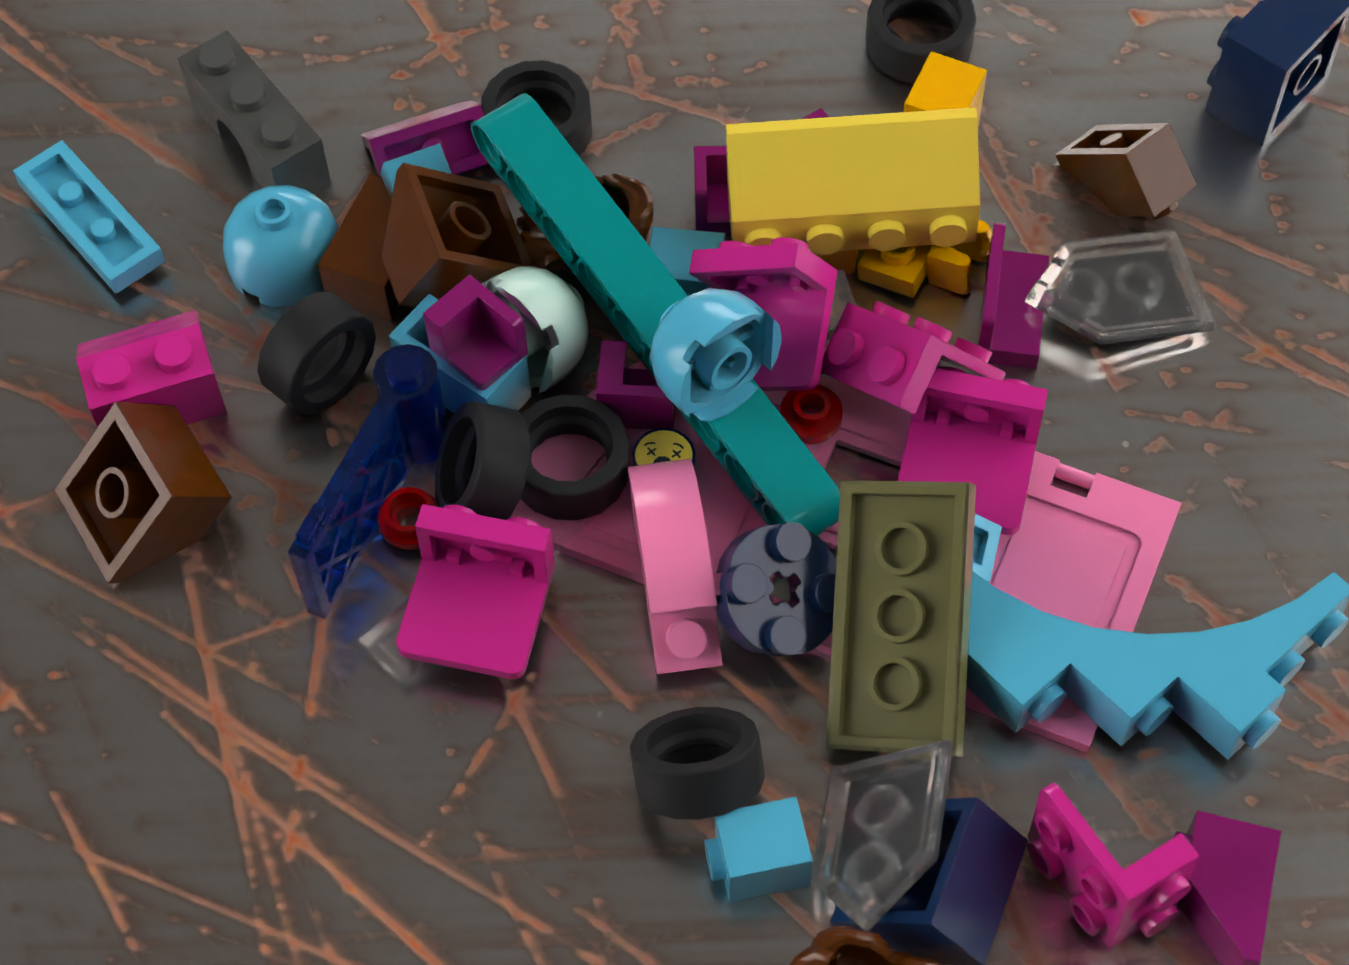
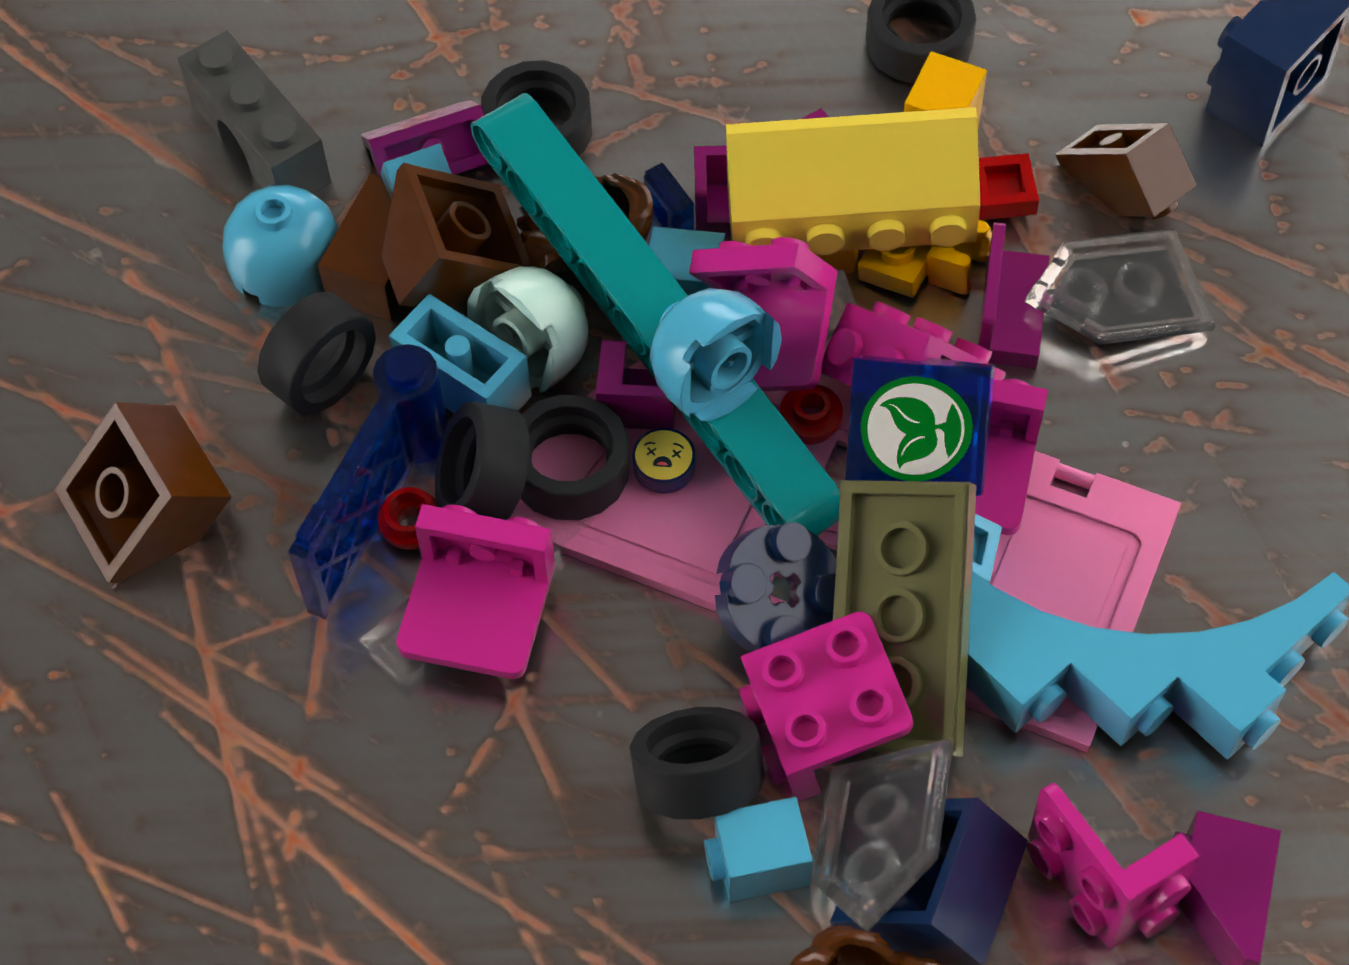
(89, 216): medium azure plate -> none
(152, 365): dark pink slope -> none
(476, 333): magenta panel -> none
(670, 202): none -> clear blue tile
(675, 565): bright pink arch -> none
(823, 699): none -> dark pink bracket
(919, 420): none -> slope
(1007, 187): none -> red plate

